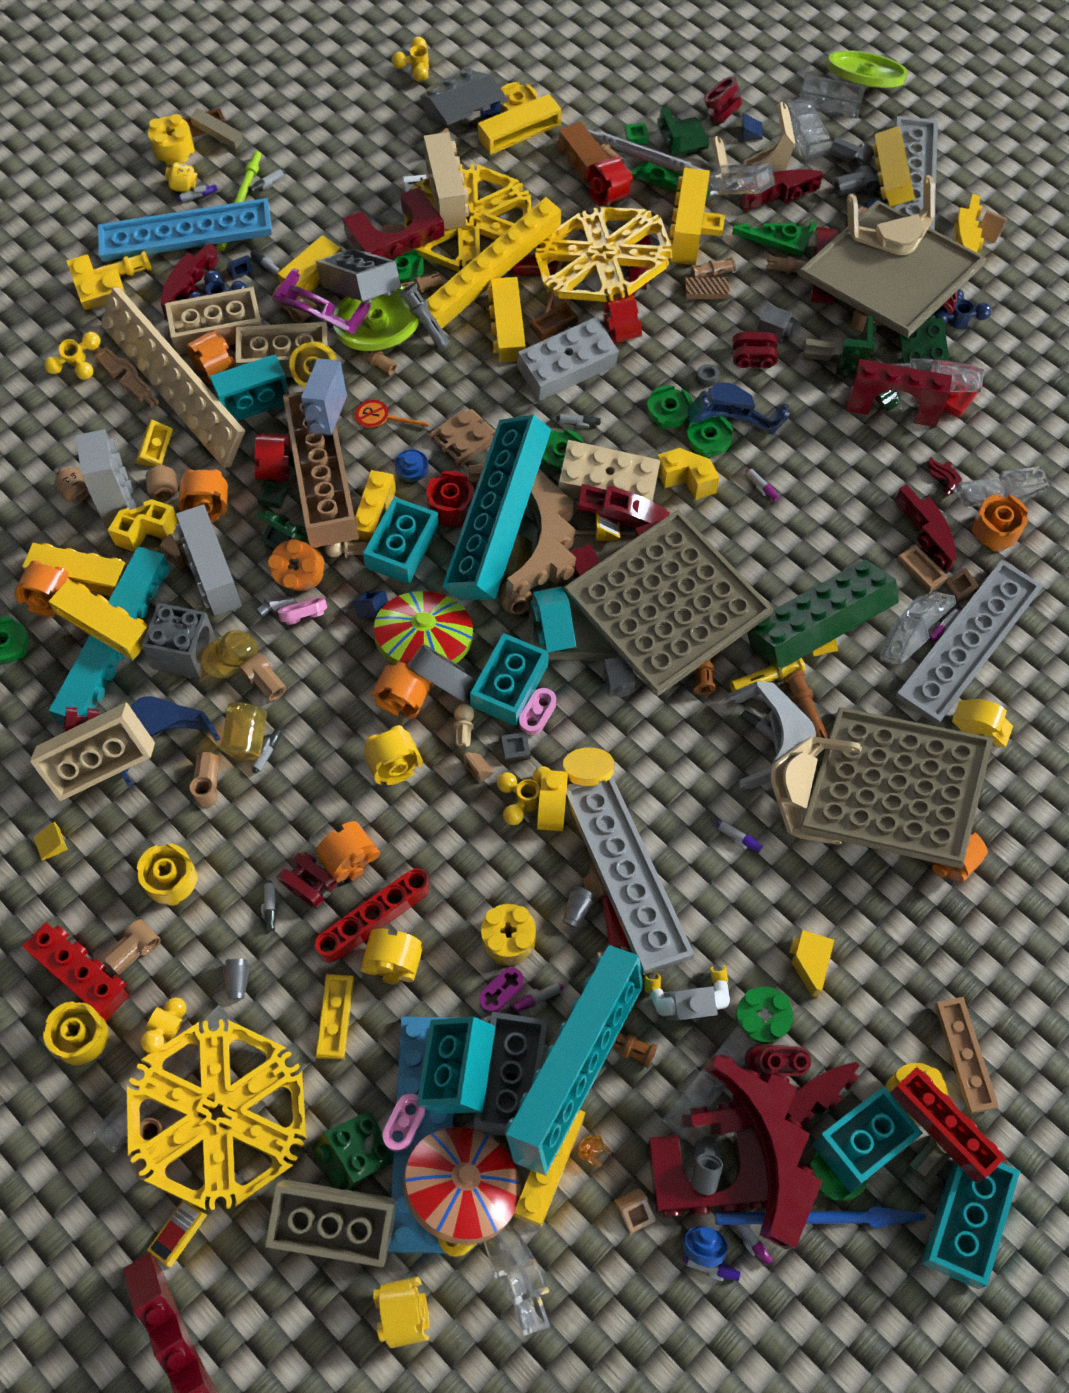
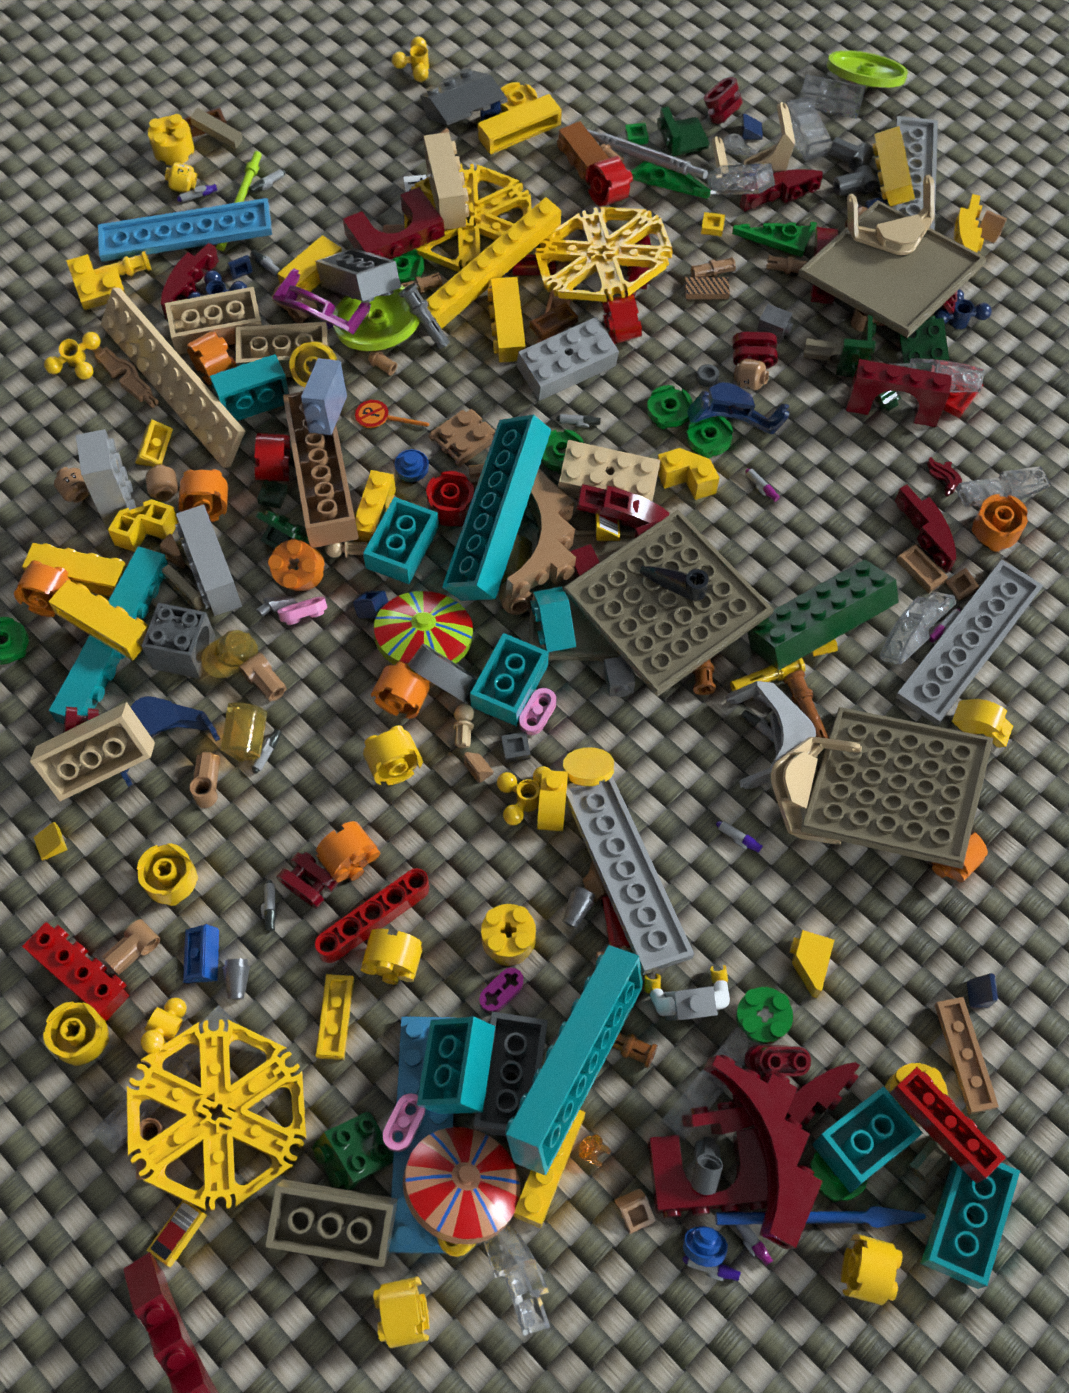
(183, 587): none -> dark tan plate
(201, 954): none -> blue slope
(535, 996): piece -> none
(688, 215): yellow brick -> none
(689, 585): none -> black piece
(735, 144): none -> clear plate
(751, 374): none -> medium nougat head
(871, 1270): none -> yellow brick
(982, 991): none -> dark blue slope

